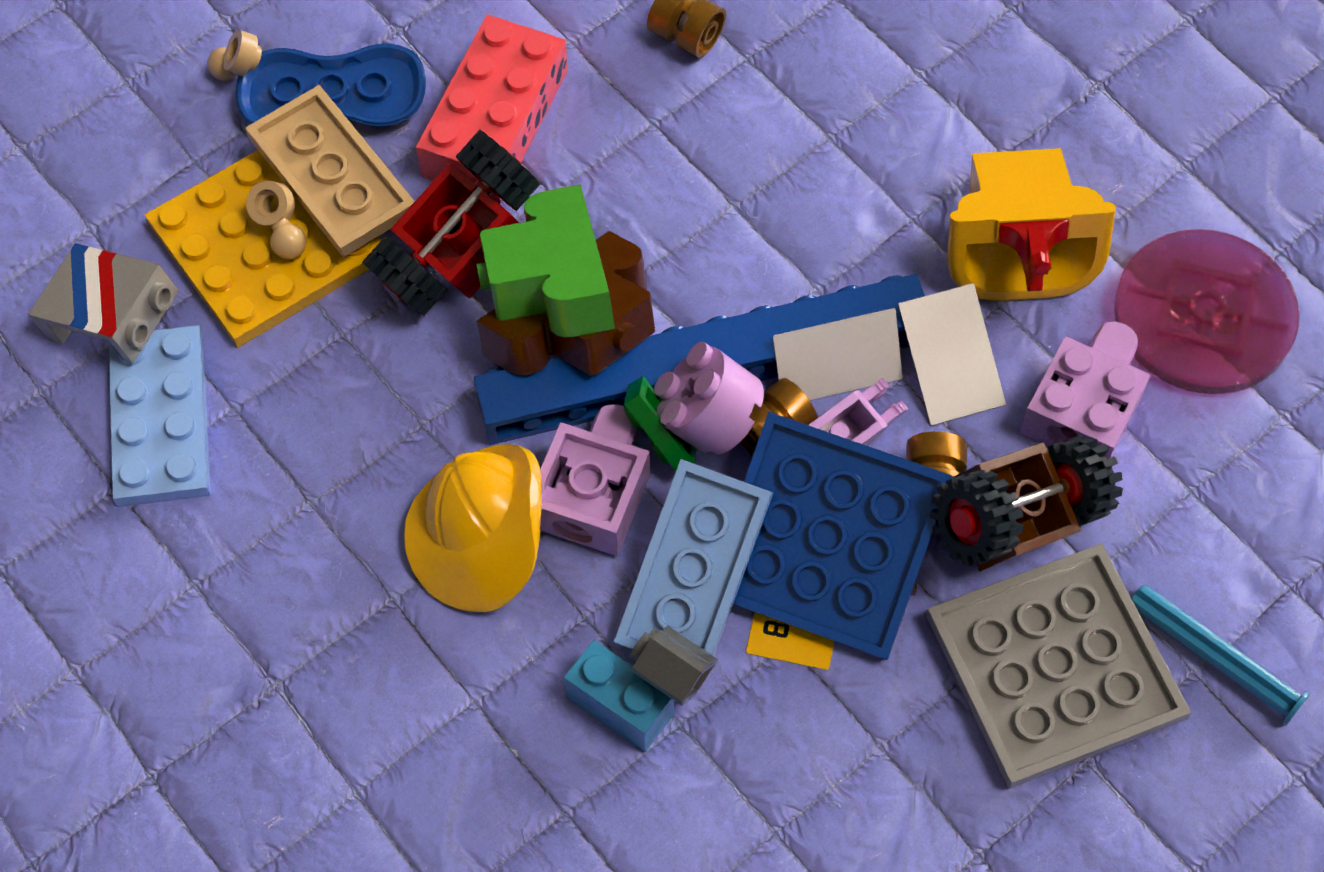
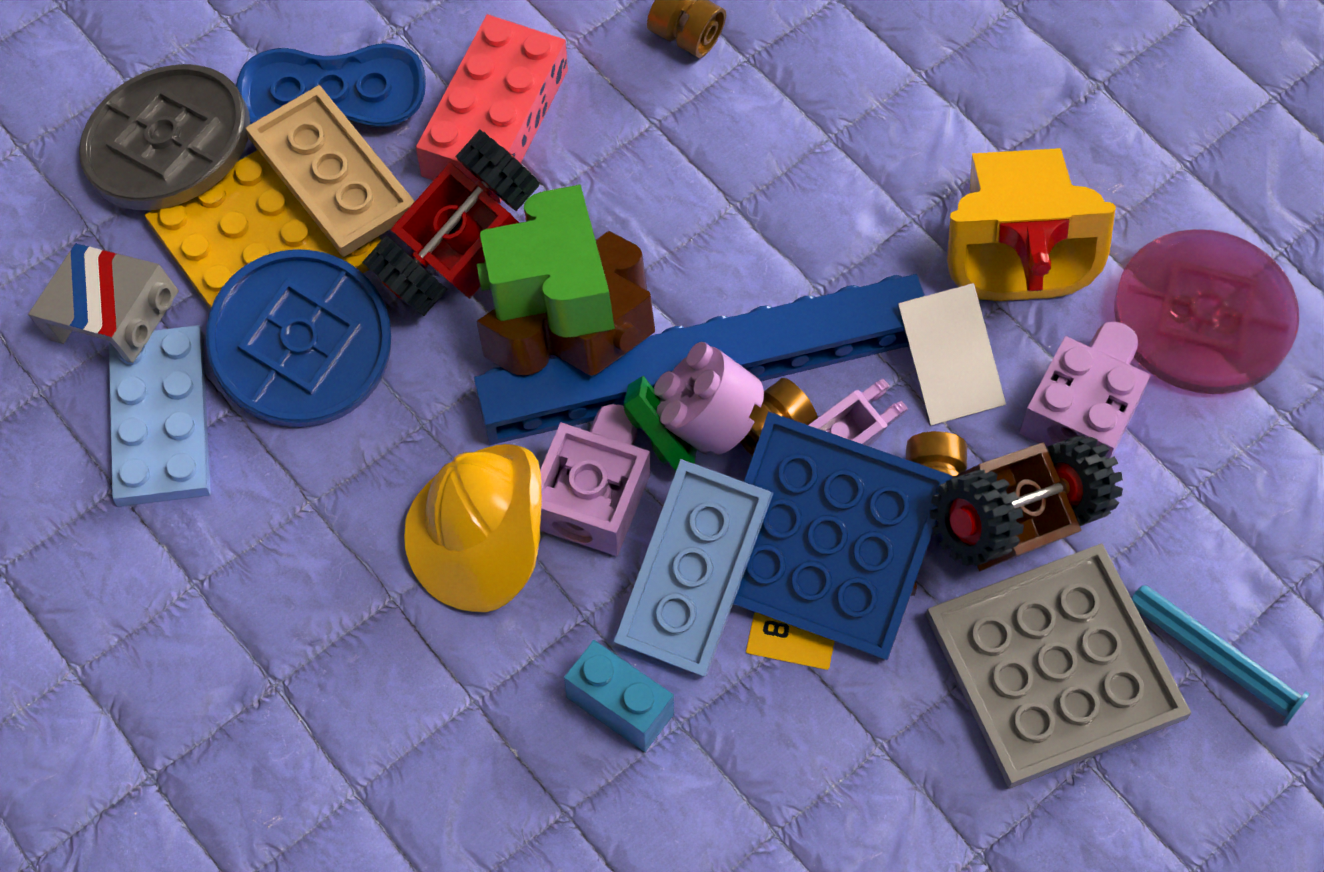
(164, 137): none -> flat silver plate
(235, 59): tan plate -> none
(286, 239): tan plate -> none
(298, 338): none -> blue plate
(671, 663): dark grey brick -> none
(841, 354): white sticker -> none

